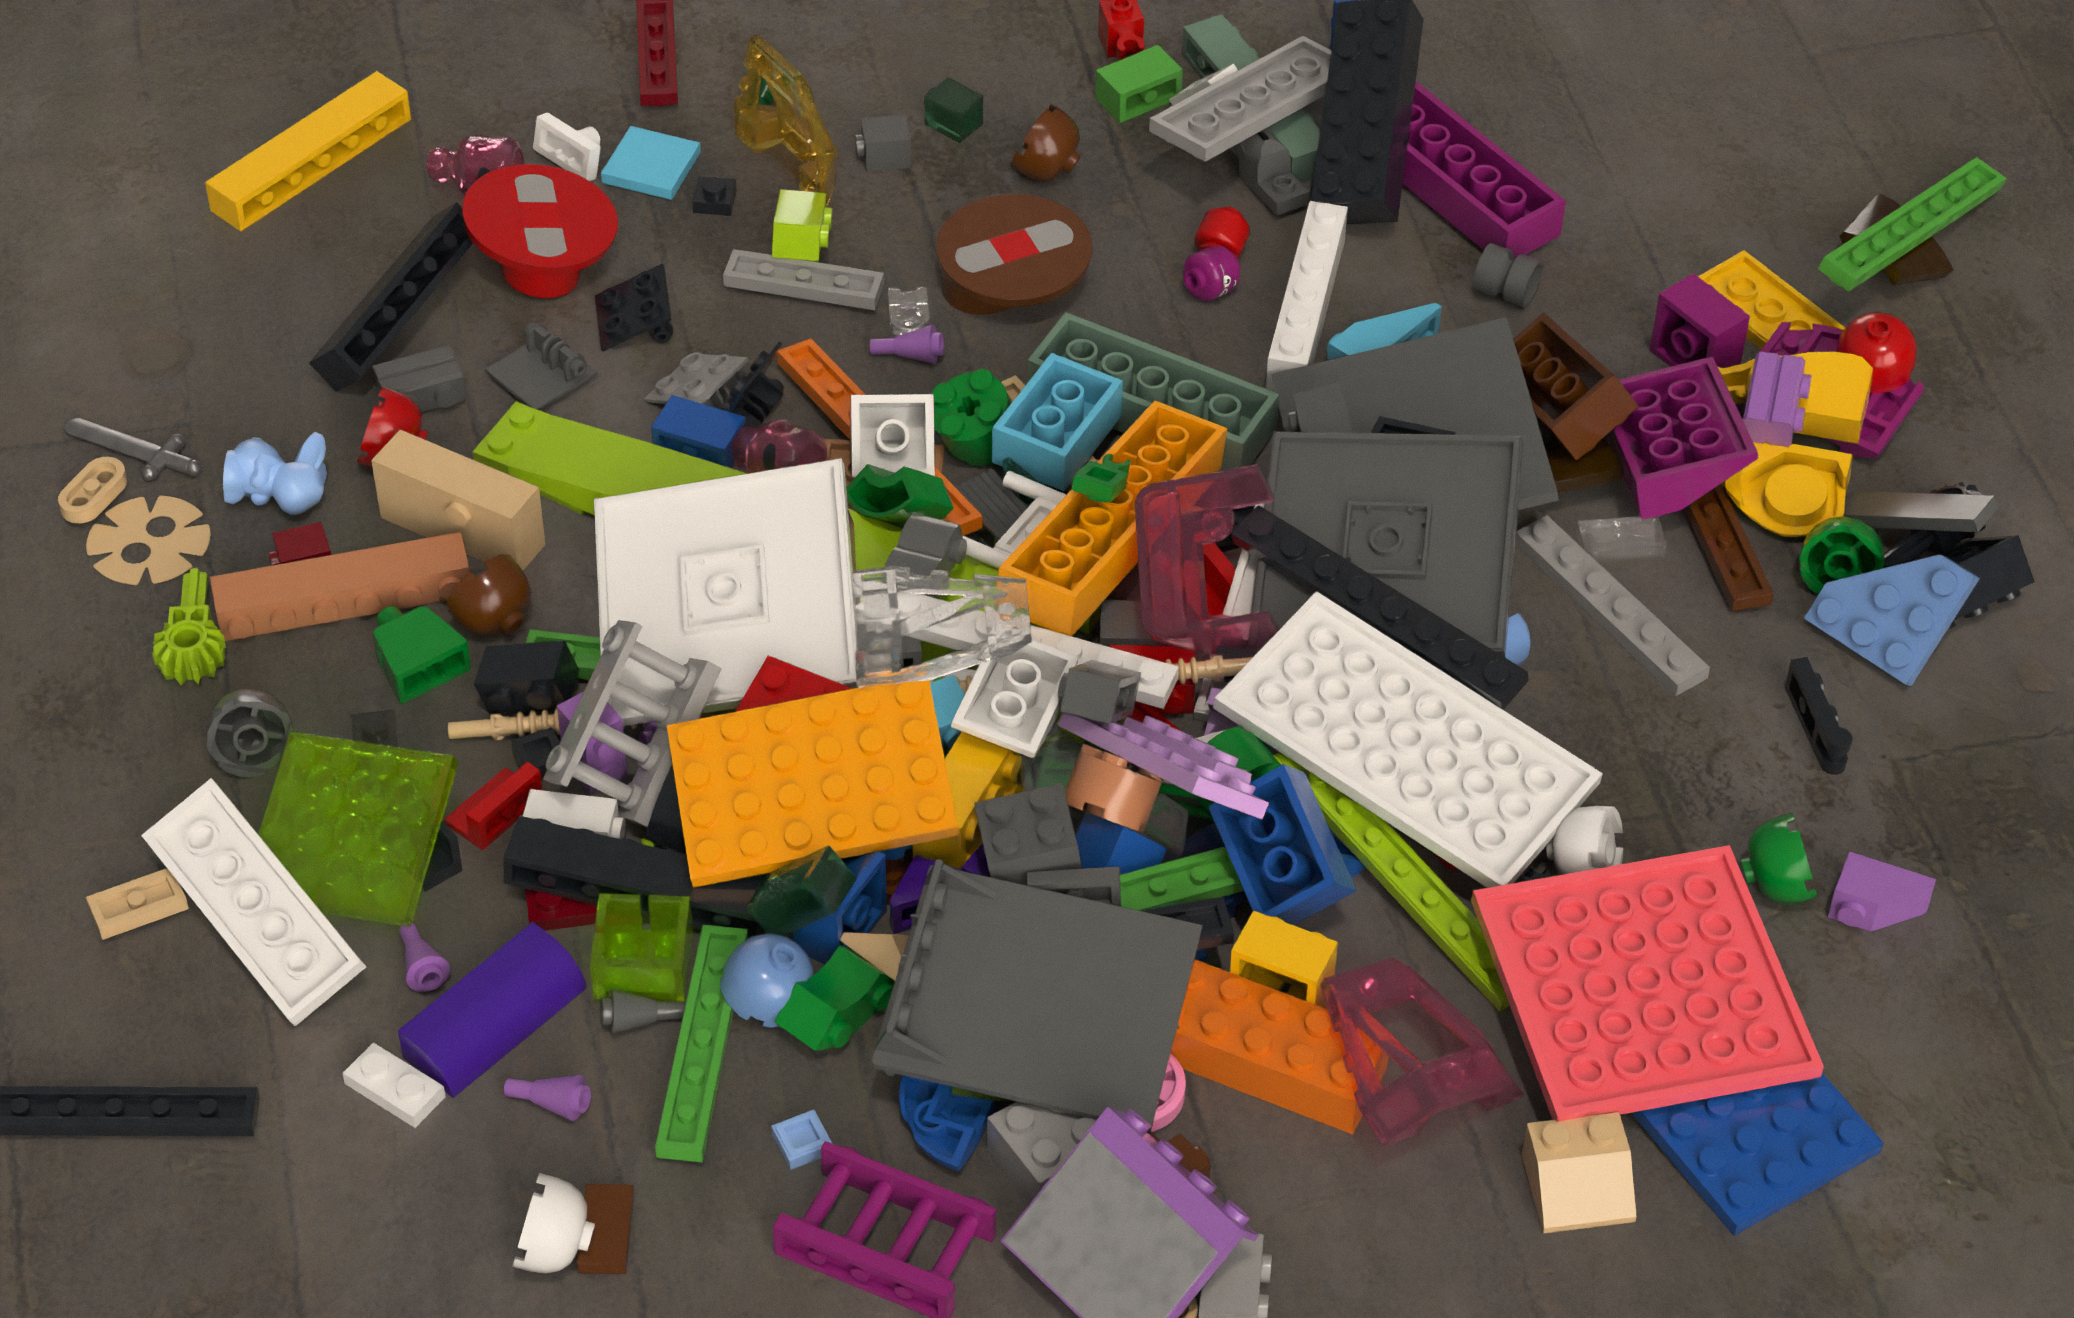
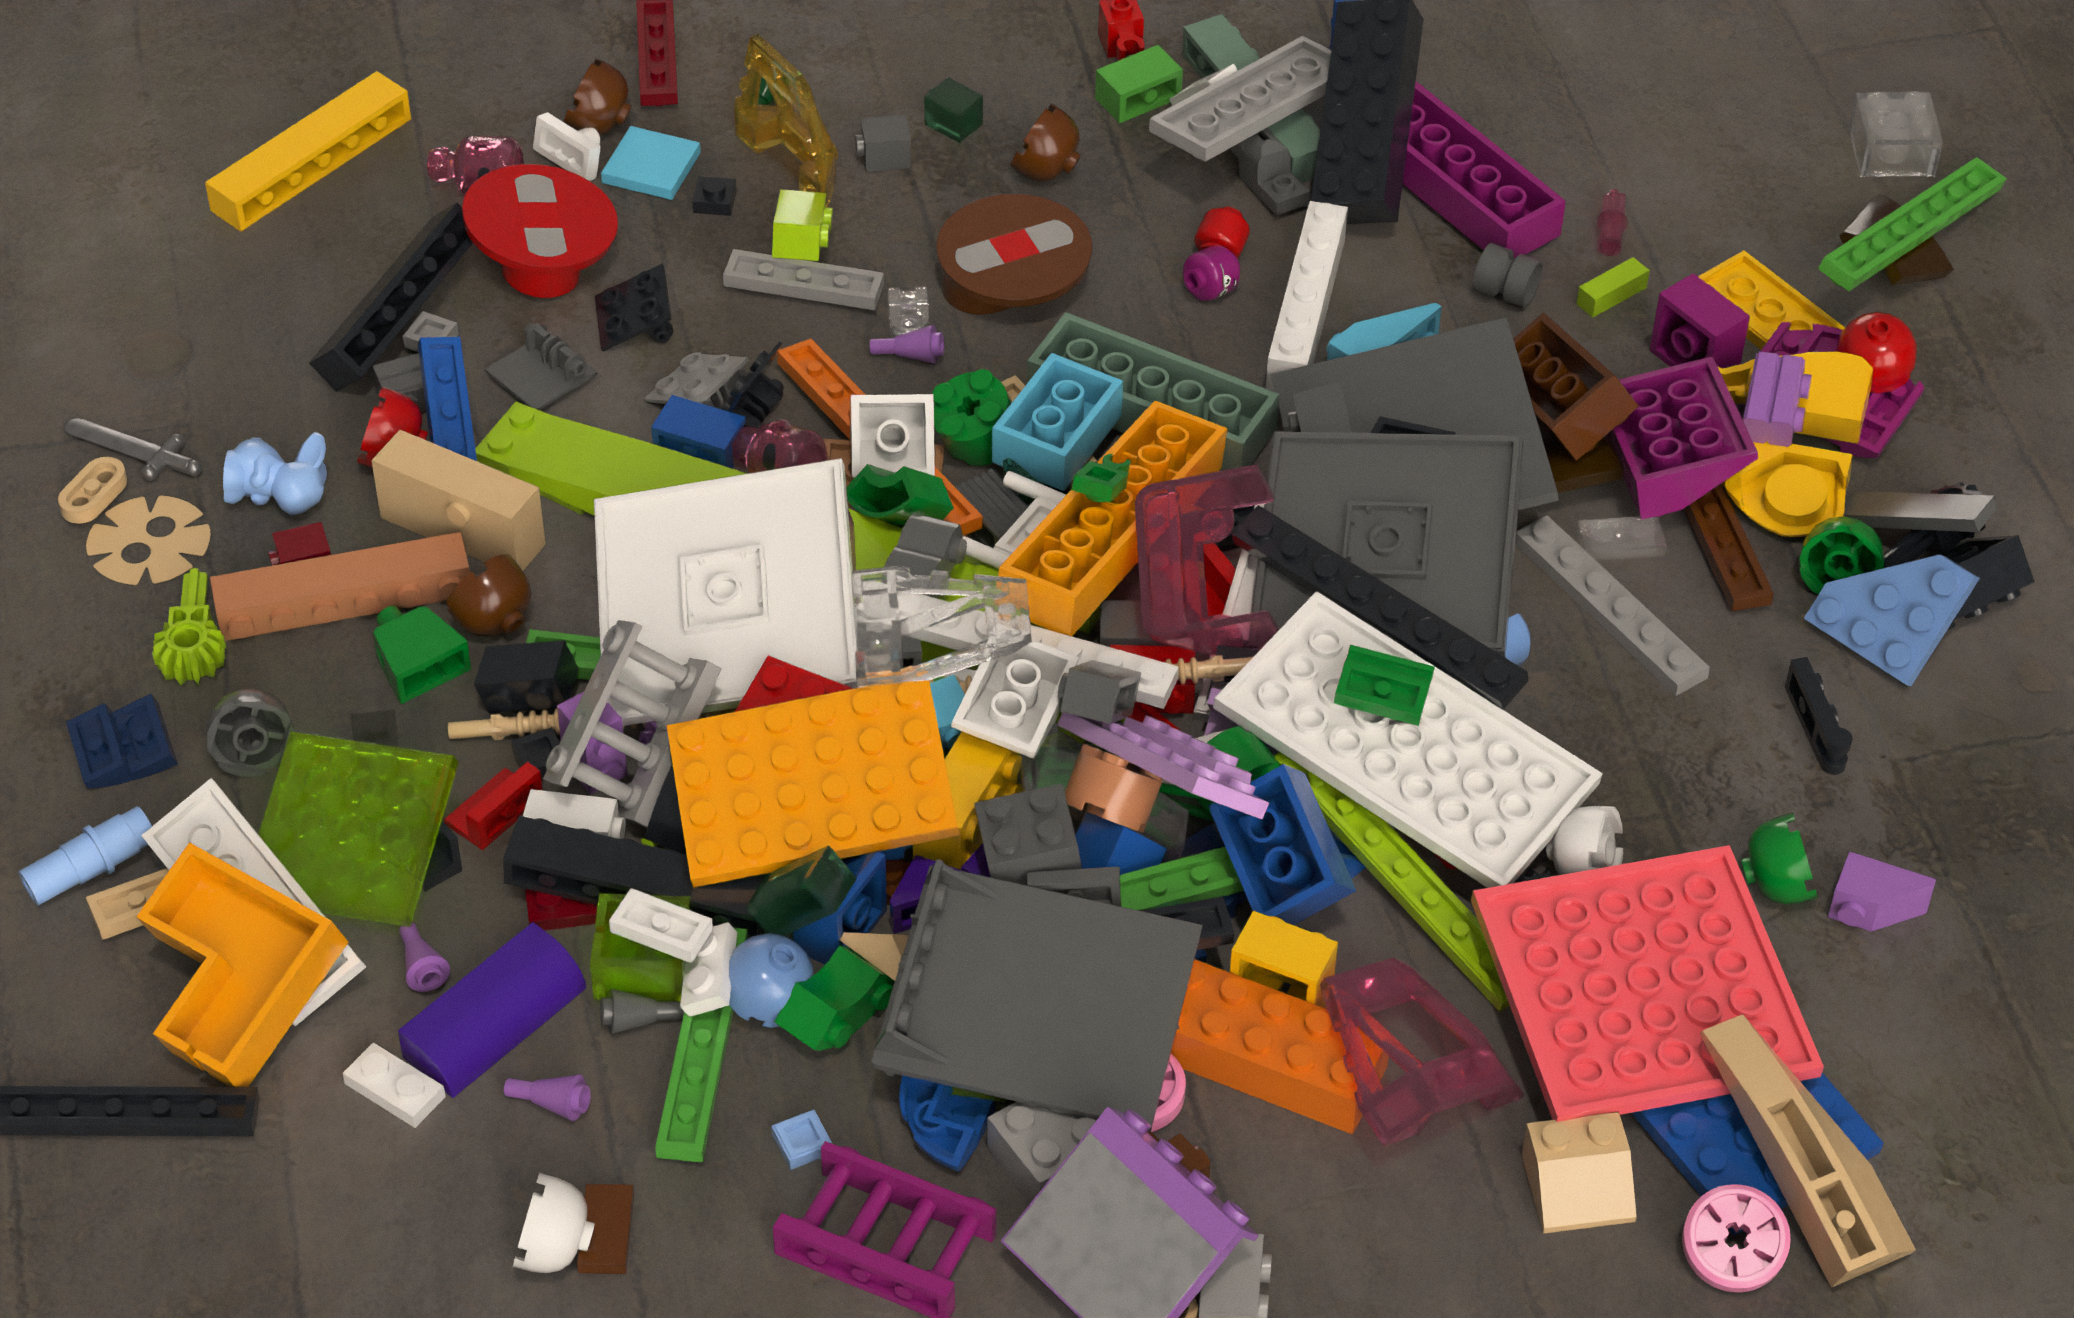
(86, 856): none -> light blue piece
(121, 743): none -> dark blue slope
(256, 959): none -> light orange piece
(428, 326): none -> light grey plate
(446, 394): none -> blue plate
(599, 99): none -> reddish brown cylinder
(661, 925): none -> white plate
(707, 977): none -> white plate
(1384, 685): none -> green plate
(1612, 223): none -> clear pink axle
(1612, 287): none -> lime piece
(1707, 1231): none -> bright pink wheel
(1811, 1158): none -> tan wedge
(1895, 134): none -> clear brick

